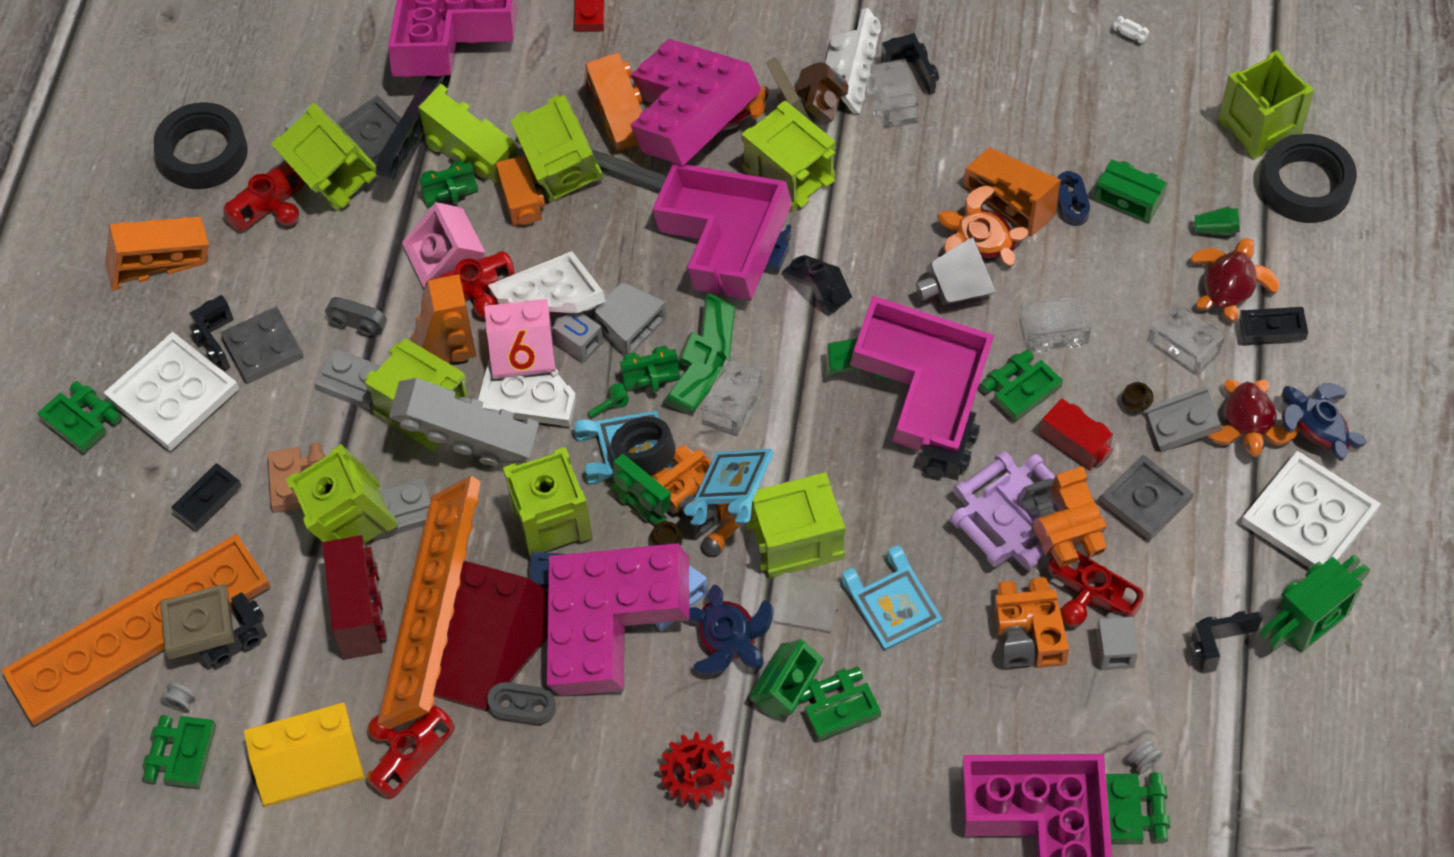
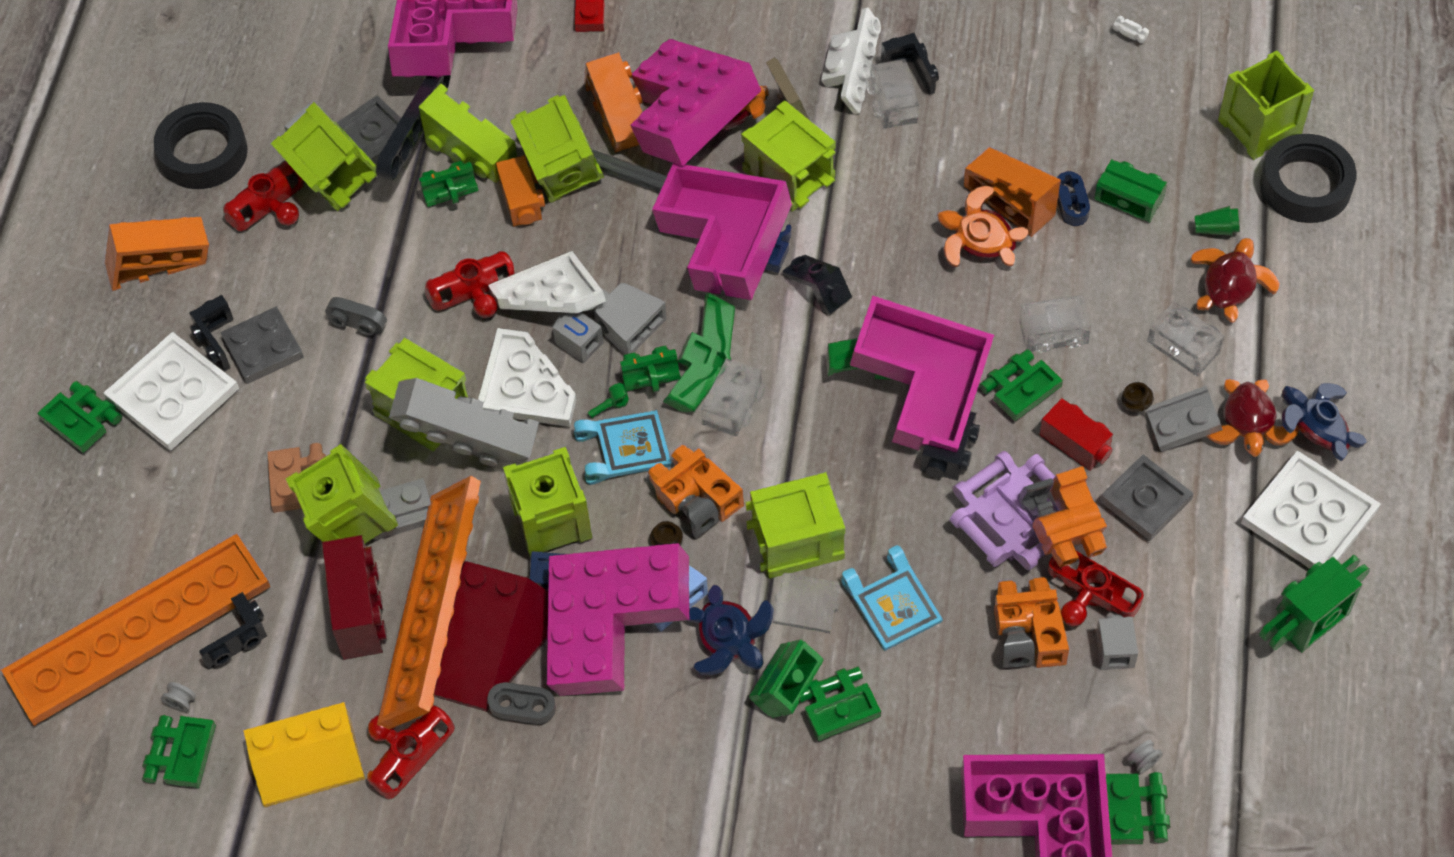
(197, 621): dark tan plate -> none
(206, 496): black plate -> none
(346, 380): light grey plate -> none
(441, 241): bright pink slope -> none
(444, 321): orange wedge -> none
(520, 338): bright pink slope -> none
(640, 490): green plate -> none
(641, 430): black tyre -> none
(688, 758): red gear -> none
(715, 542): orange piece -> none
(732, 480): medium azure flag -> none
(821, 90): reddish brown brick -> none
(957, 276): light grey torso -> none
(1203, 643): black bracket -> none
(1273, 324): black plate -> none

